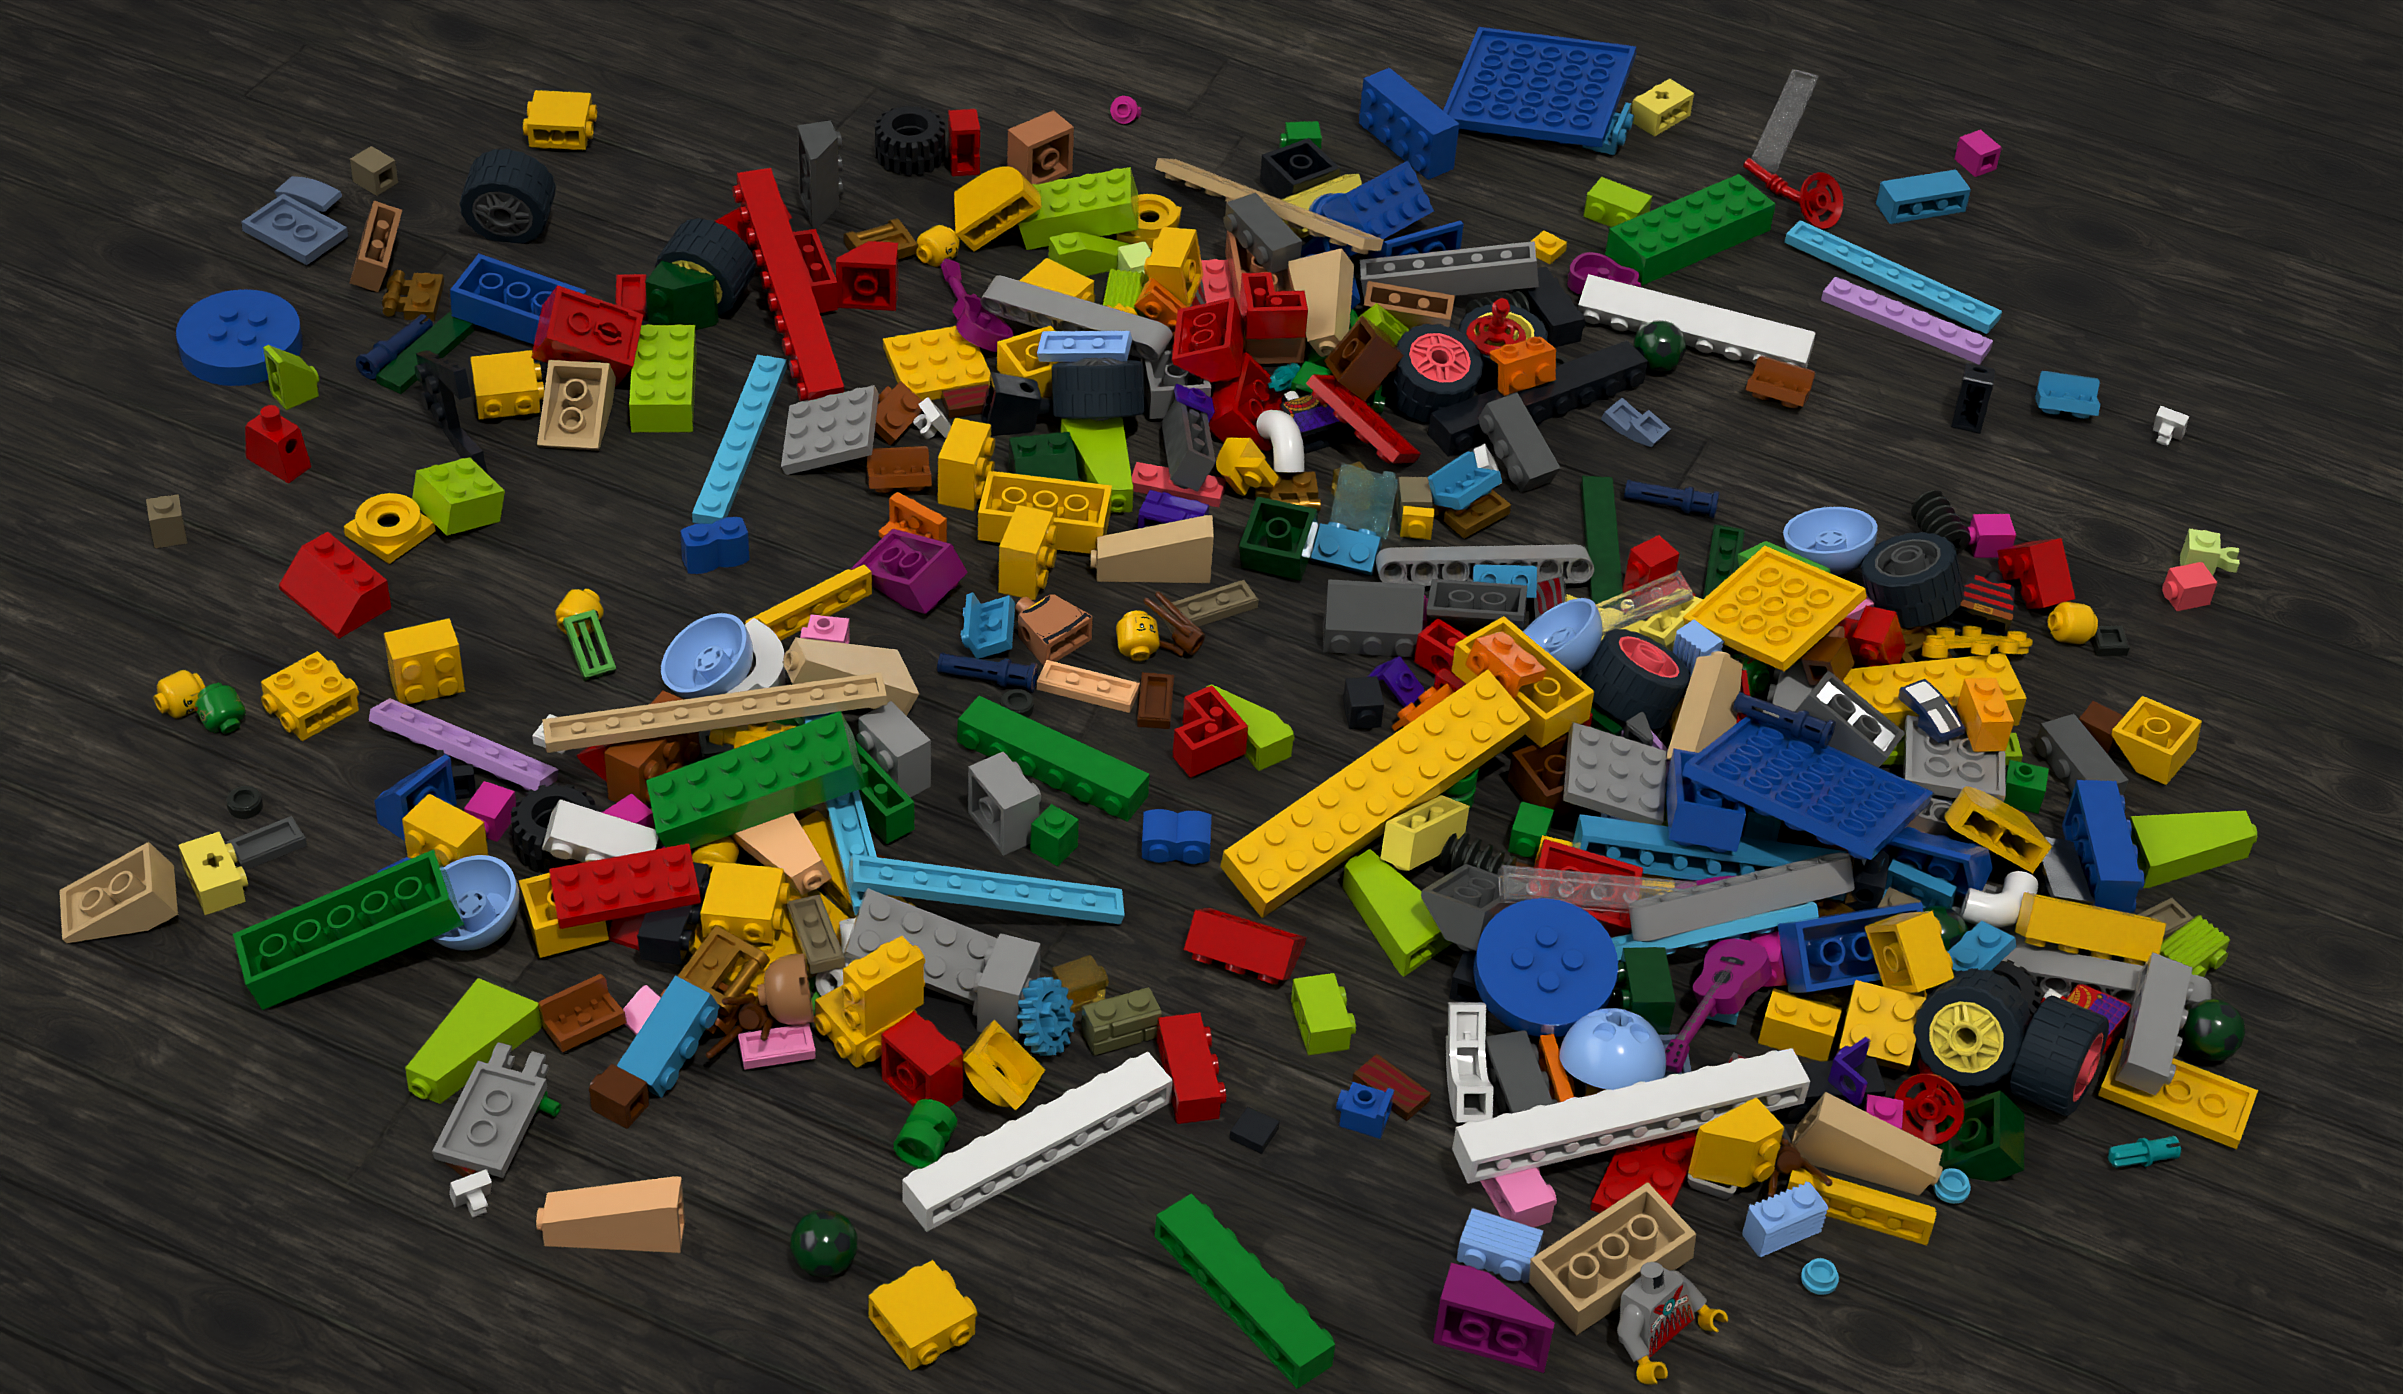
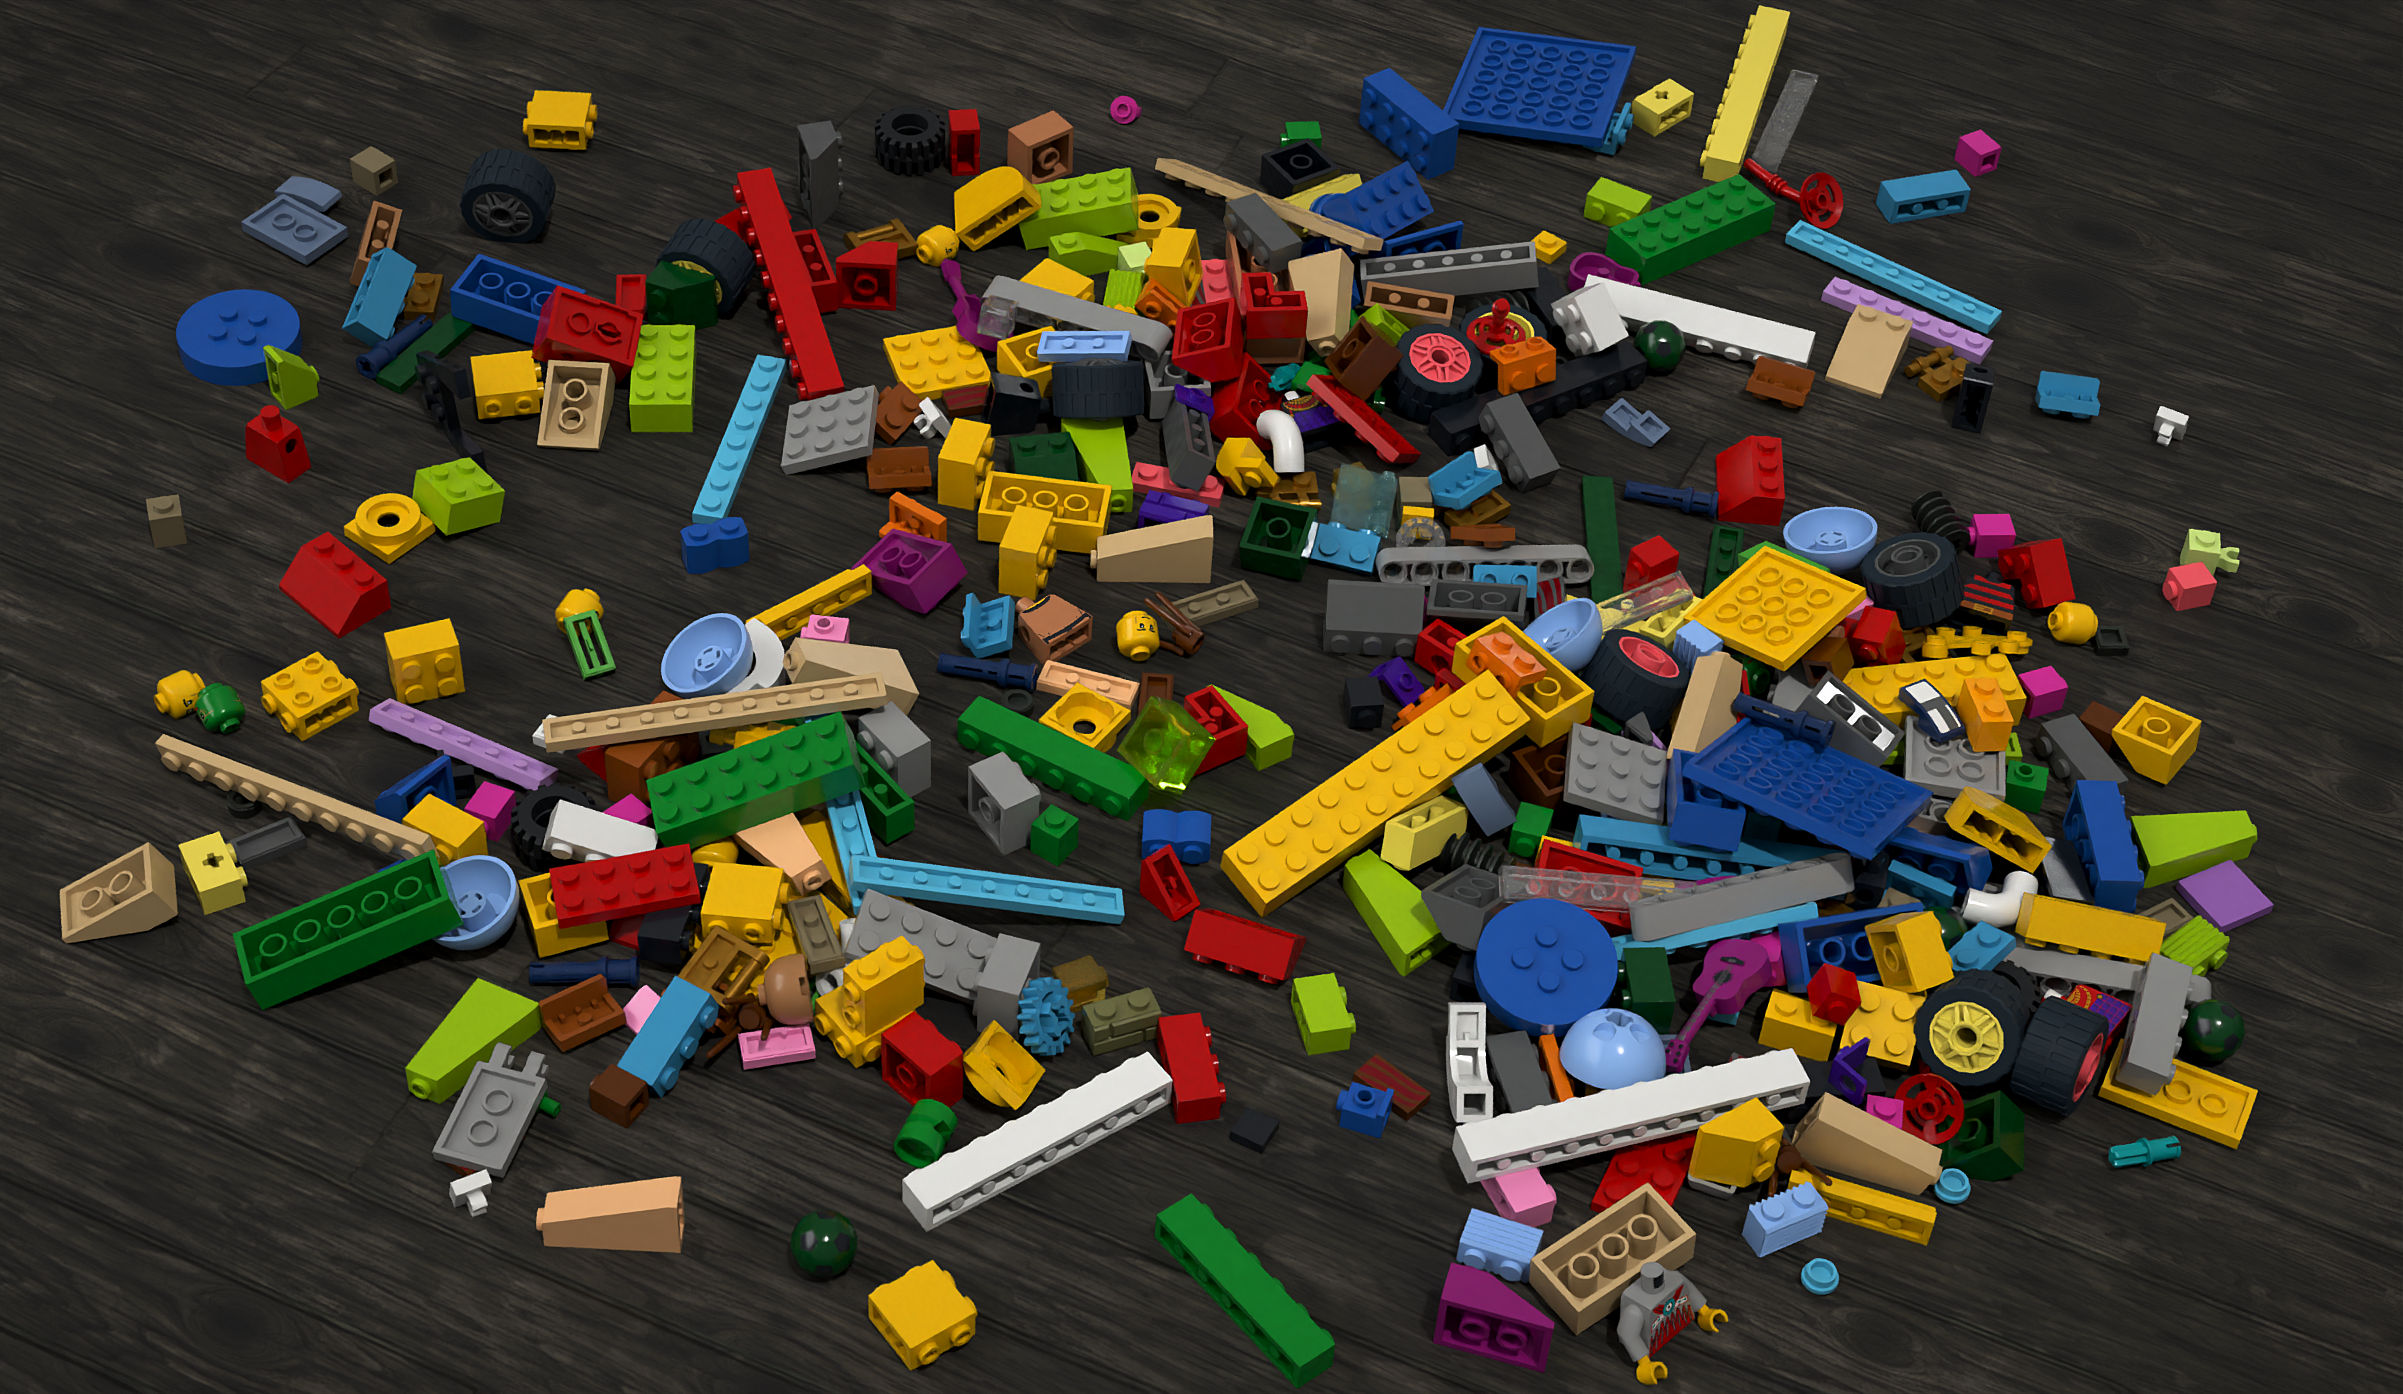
(294, 799): none -> tan plate
(380, 297): none -> dark azure brick
(571, 972): none -> dark blue pin
(997, 317): none -> clear brick
(1087, 705): none -> yellow piece
(1166, 744): none -> clear neon green brick
(1166, 884): none -> red slope
(1426, 528): none -> clear gear
(1484, 799): none -> sand blue slope
(1489, 533): none -> dark orange wing
(1589, 320): none -> white brick
(1744, 94): none -> light yellow brick
(1751, 481): none -> red slope
(1834, 994): none -> red brick
(1869, 351): none -> tan slope
(1942, 381): none -> pearl gold plate
(2043, 690): none -> dark pink brick
(2224, 896): none -> medium lavender tile

